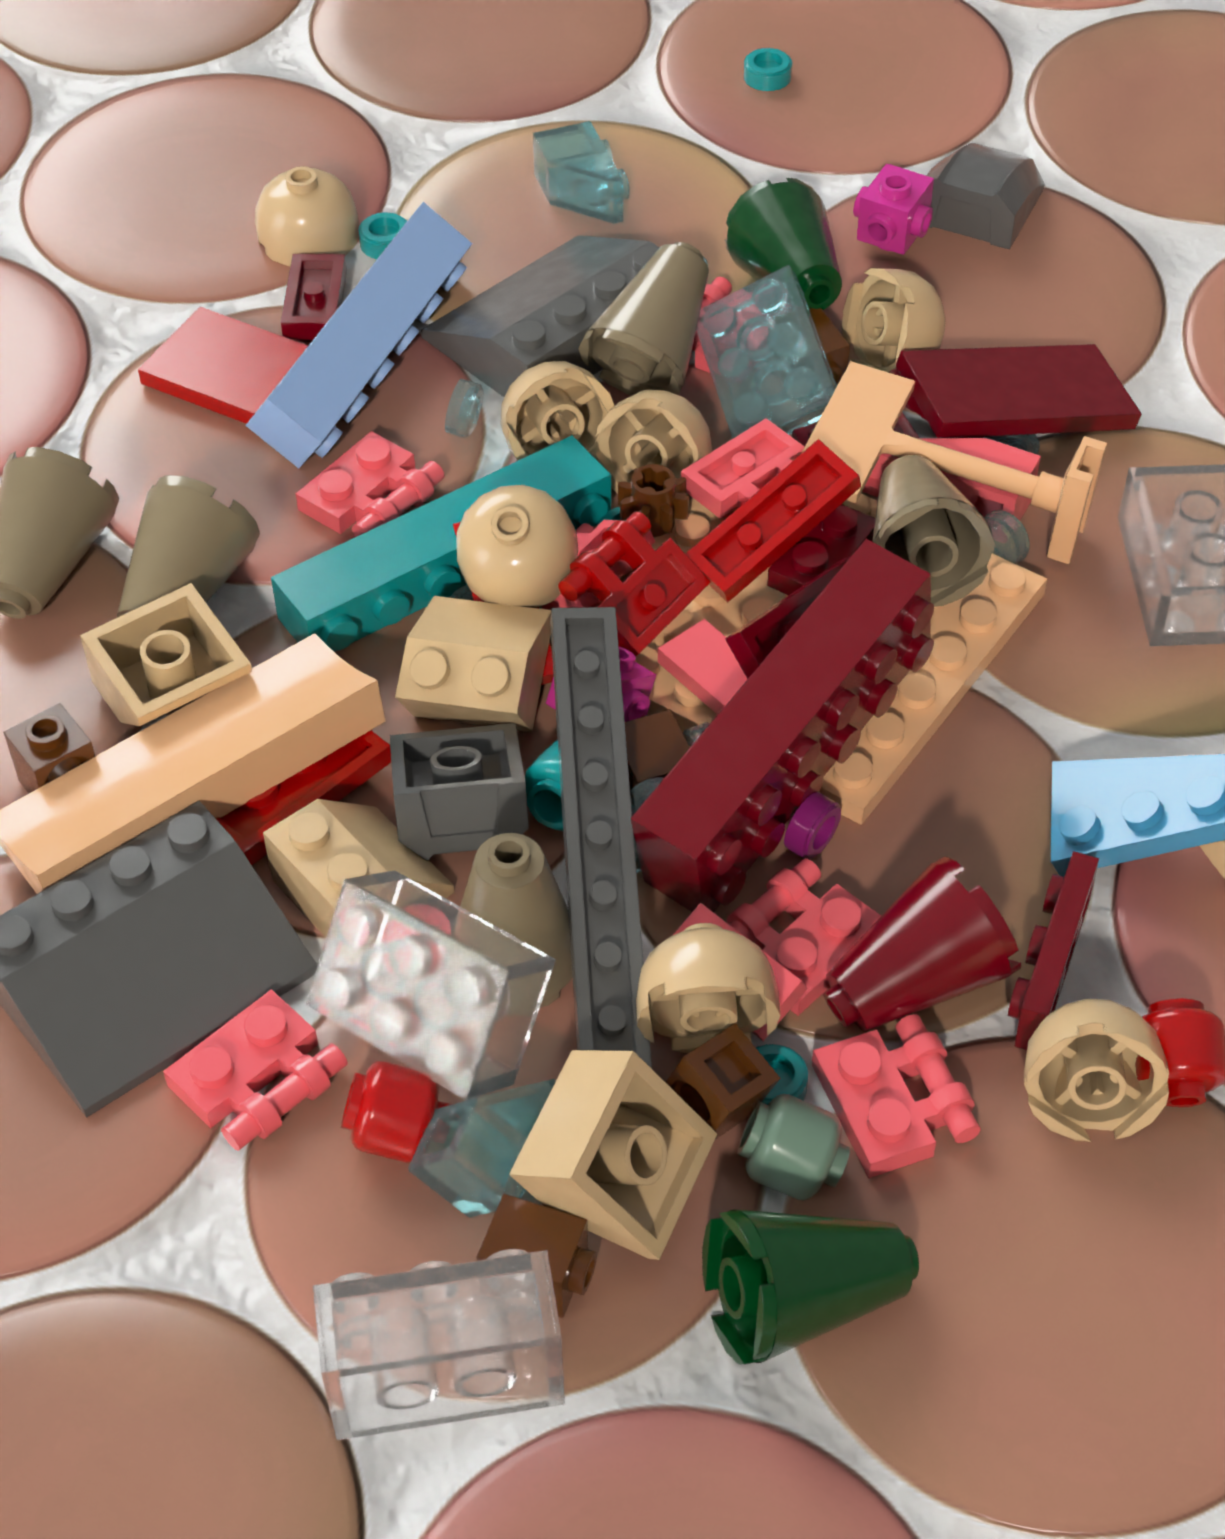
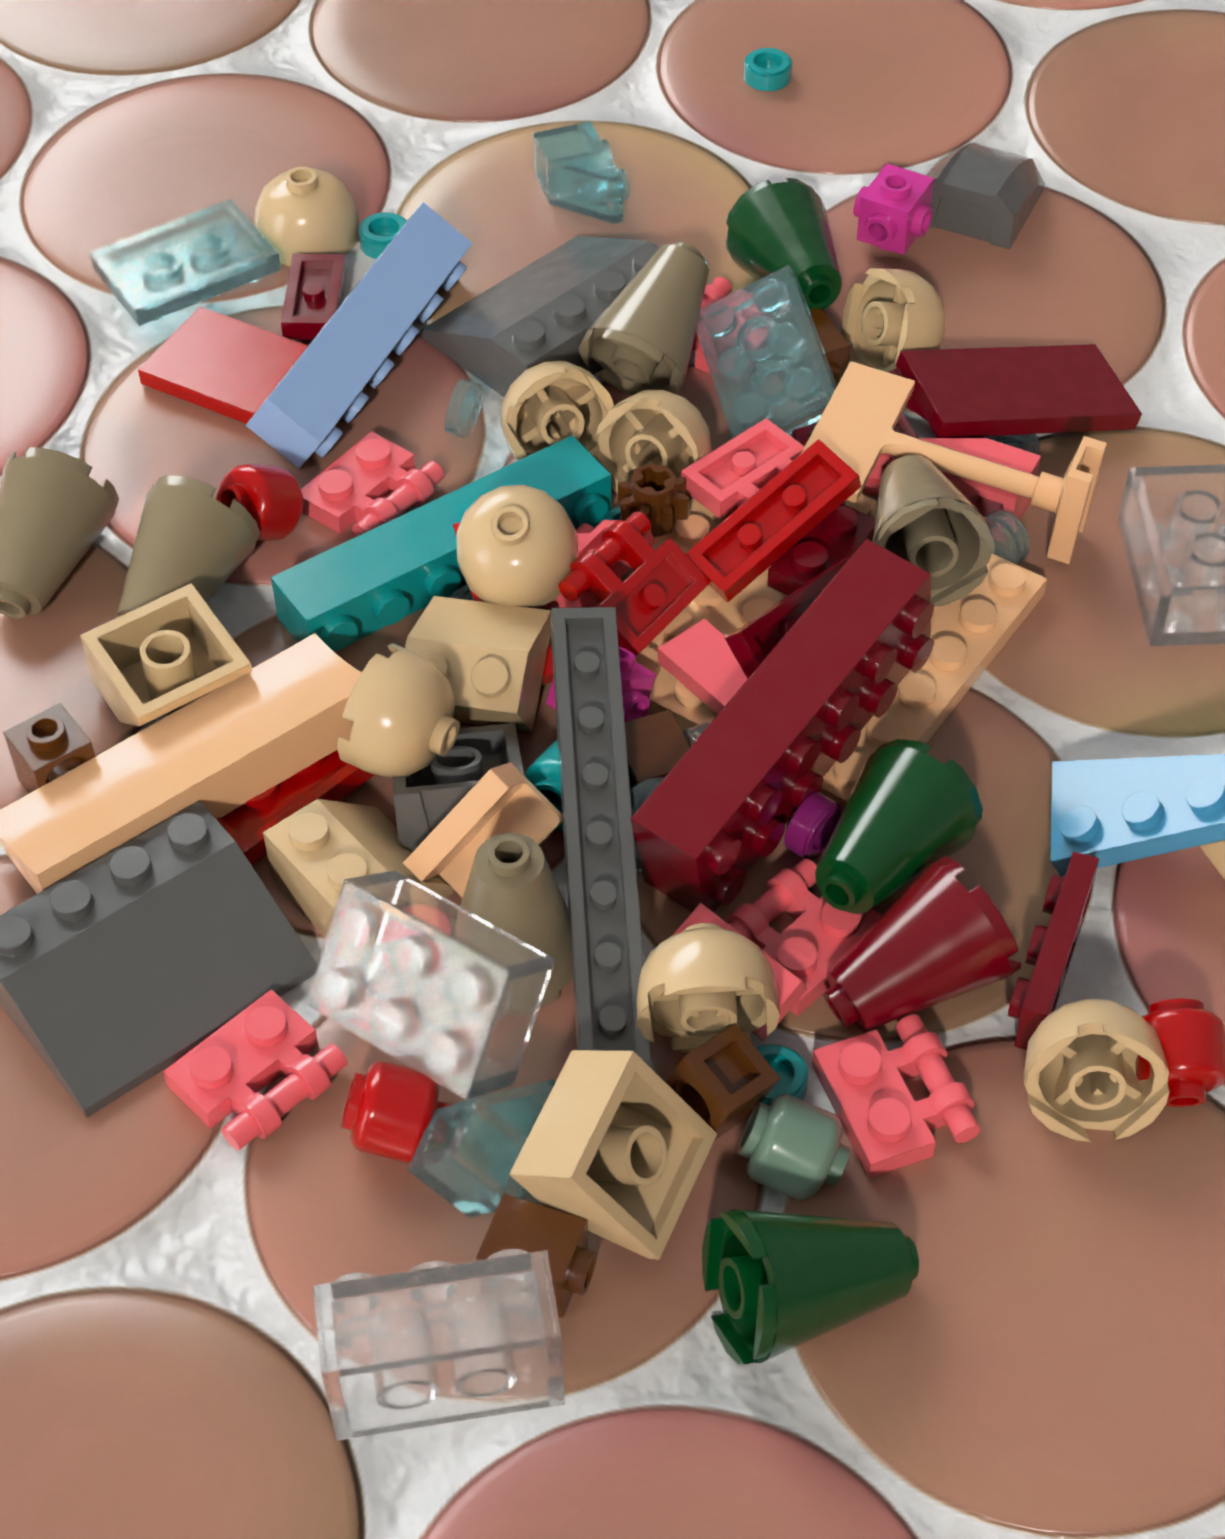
(185, 262): none -> clear light blue plate
(267, 494): none -> red head
(399, 715): none -> tan cylinder
(496, 805): none -> light nougat panel
(896, 824): none -> dark green cone

